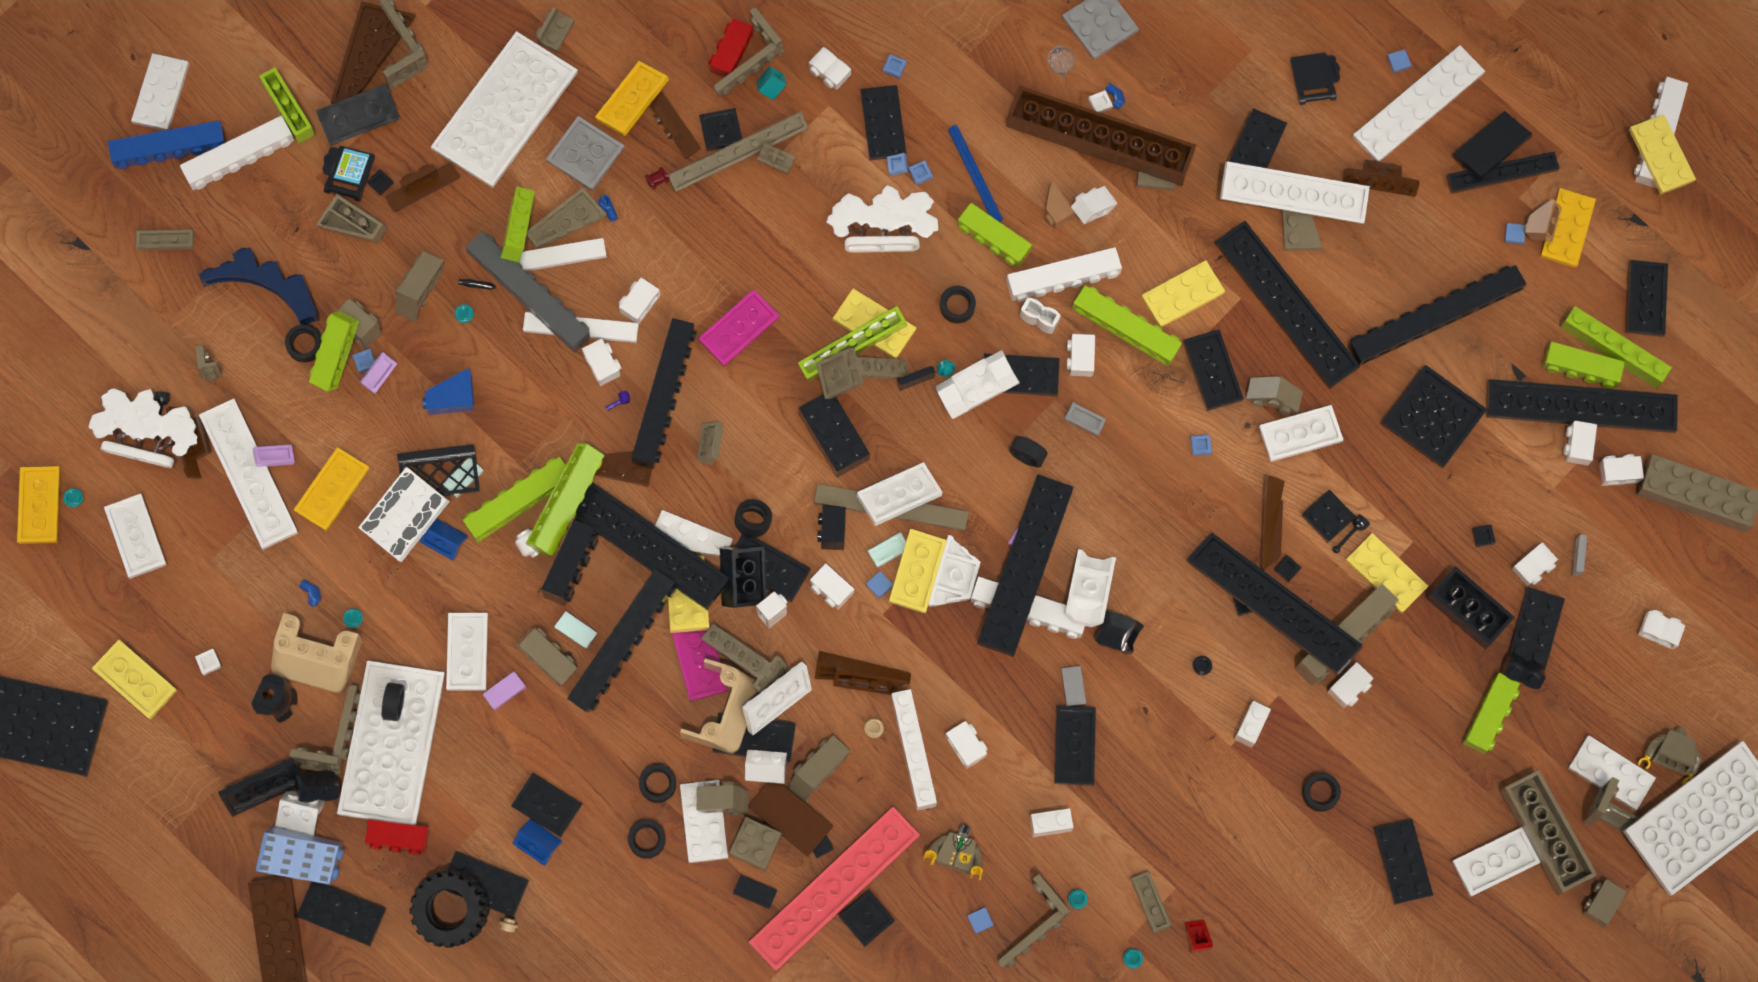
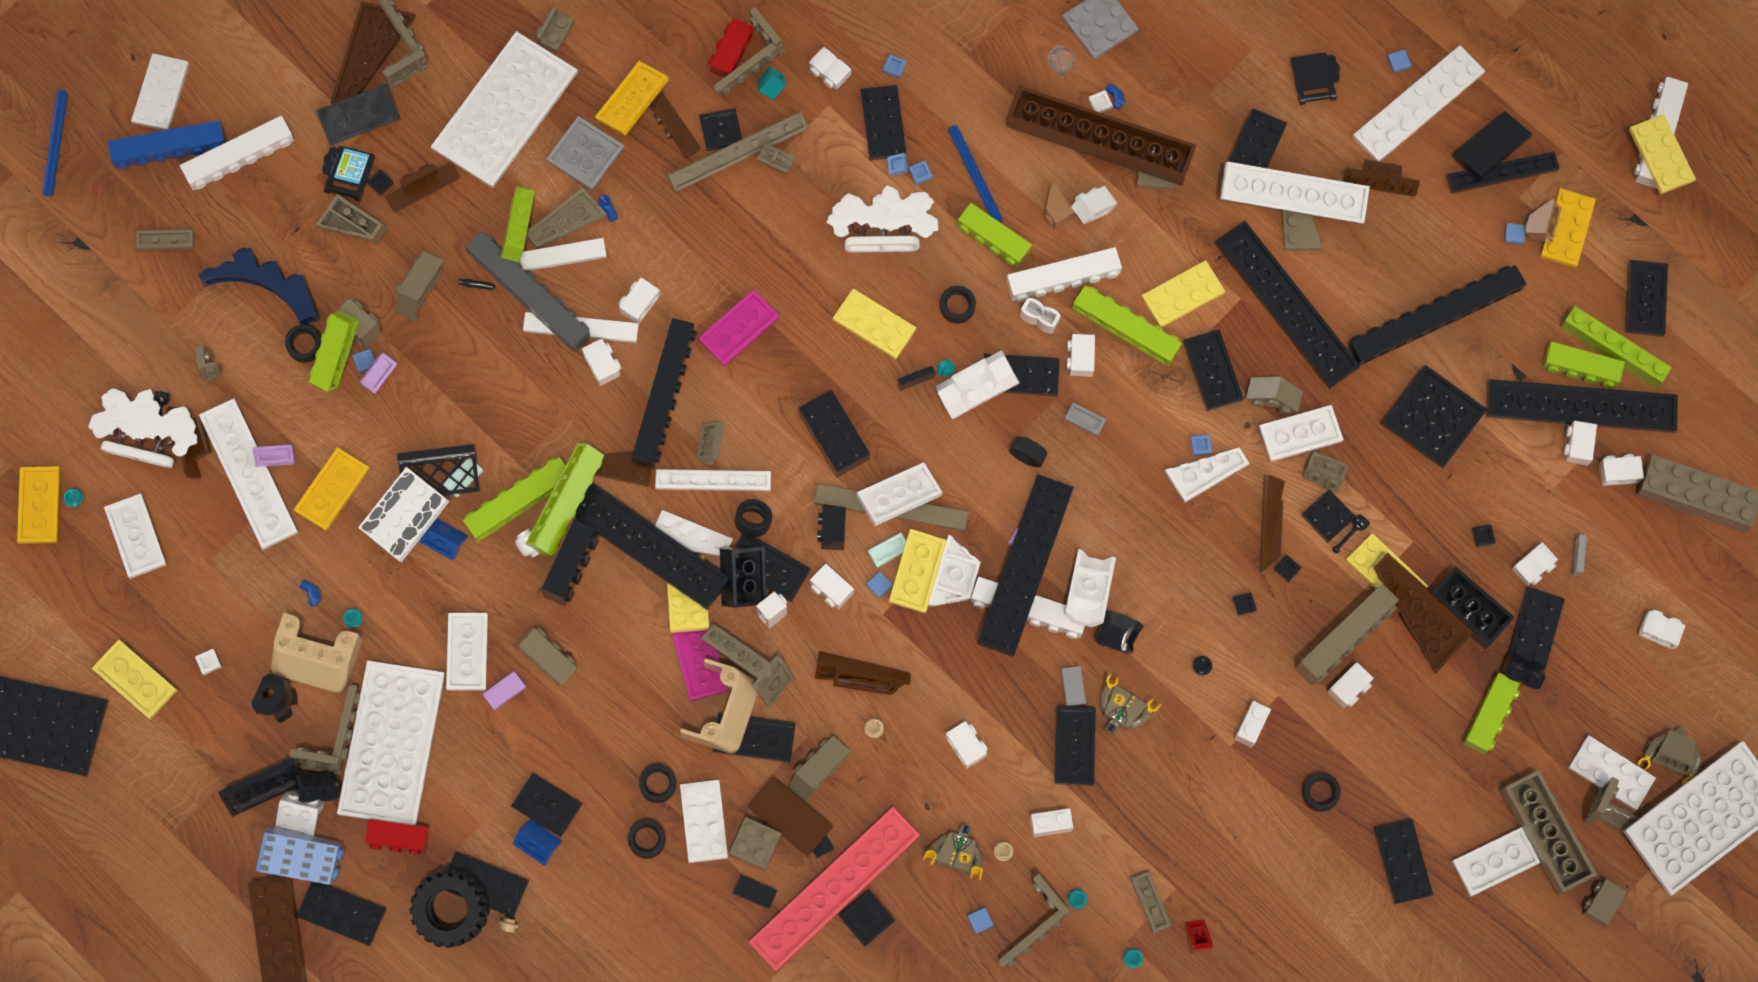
(54, 143): none -> blue axle
(286, 105): lime brick -> none
(392, 702): black tyre -> none
(451, 395): blue slope -> none
(464, 313): teal plate -> none
(576, 630): light aqua tile -> none
(622, 641): black brick -> none
(624, 398): dark purple hand -> none
(657, 178): dark red bush -> none
(713, 480): none -> white tile
(722, 799): dark tan brick -> none
(765, 766): white brick -> none
(777, 698): white plate -> none
(845, 371): dark tan bracket -> none
(860, 339): lime brick -> none
(913, 750): white brick -> none
(1003, 851): none -> tan plate
(1123, 708): none -> dark tan torso
(1205, 473): none -> white wing
(1275, 604): black plate -> none
(1325, 471): none -> dark tan bracket
(1428, 618): none -> reddish brown wing

